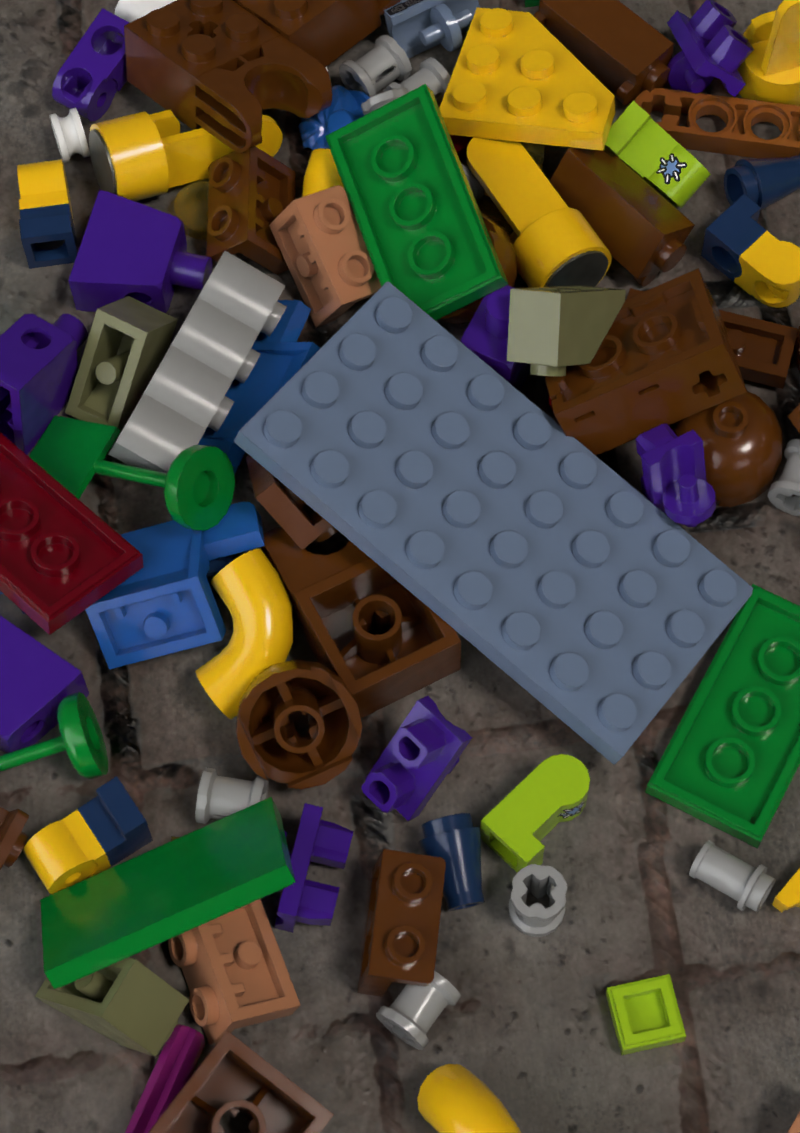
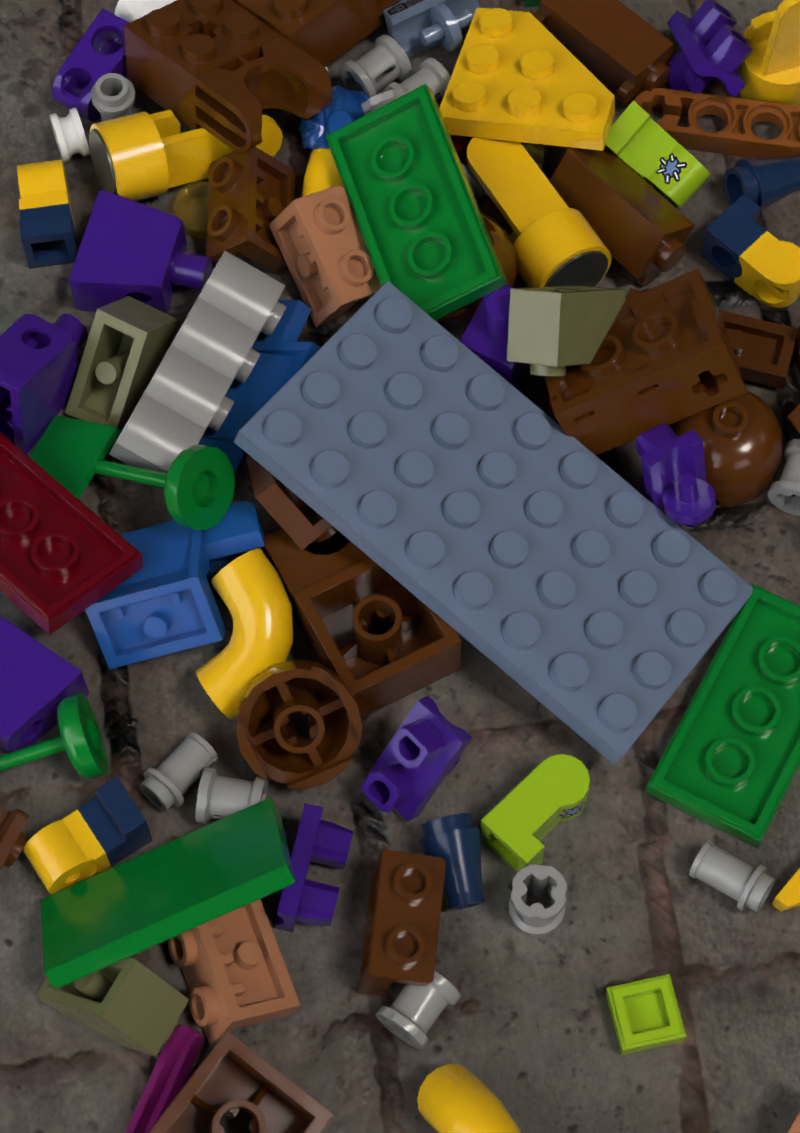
(113, 96): none -> light grey pin
(178, 772): none -> light grey pin

